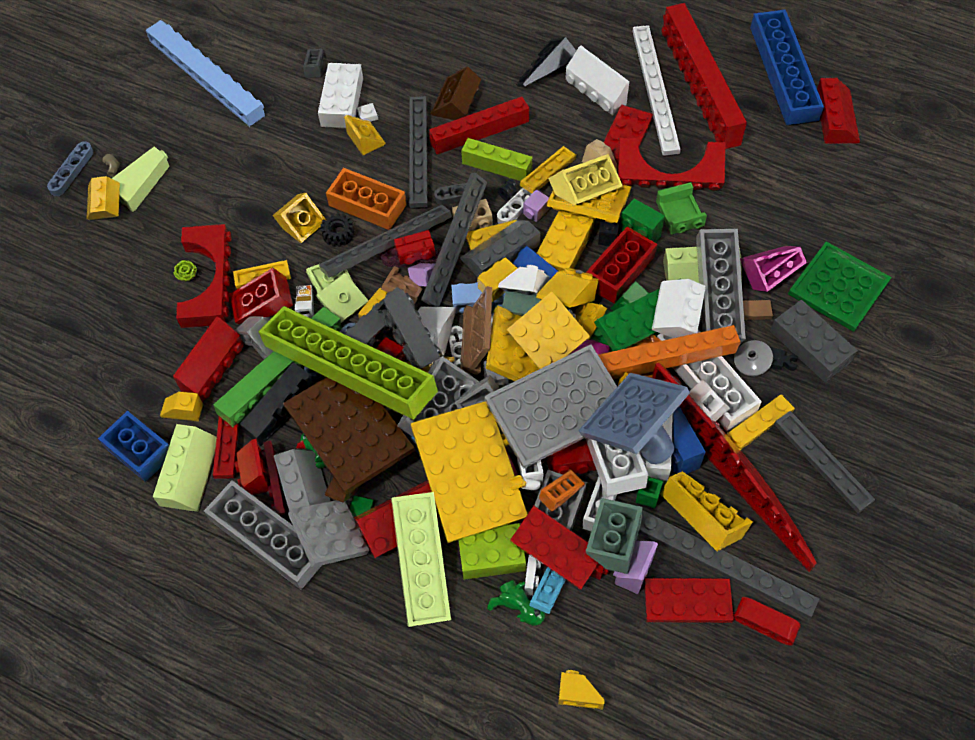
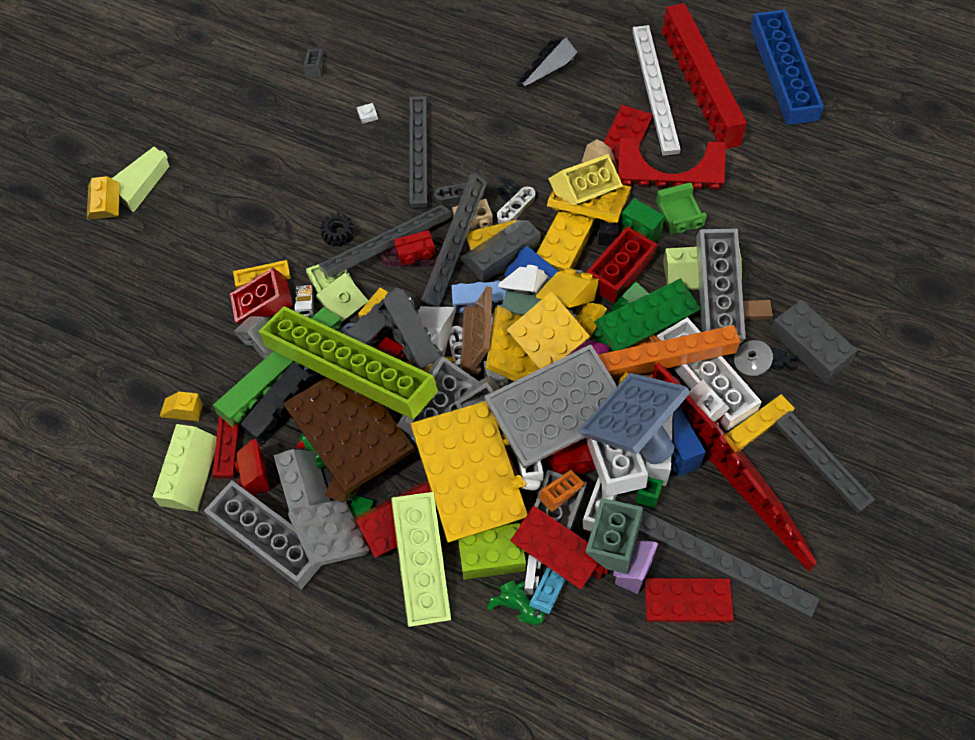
(60, 184): sand blue beam -> none
(113, 164): dark tan arm -> none
(135, 446): blue brick -> none
(181, 267): lime plate -> none
(206, 73): light blue brick -> none
(209, 359): red slope -> none
(213, 243): red arch -> none
(275, 489): dark red plate -> none
(299, 217): yellow slope -> none
(340, 94): white brick -> none
(363, 134): yellow slope -> none
(366, 198): orange brick -> none
(396, 280): medium nougat wing -> none
(421, 273): lavender panel -> none
(456, 95): reddish brown slope -> none
(479, 125): red brick -> none
(494, 276): yellow brick -> none
(496, 159): lime brick -> none
(536, 206): lavender brick -> none
(547, 169): yellow tile -> none
(578, 691): yellow slope -> none
(597, 80): white slope -> none
(678, 308): white slope -> none
(704, 512): yellow wedge -> none
(767, 621): red beam -> none
(772, 266): dark pink wedge -> none
(838, 113): red slope -> none
(839, 286): green plate -> none

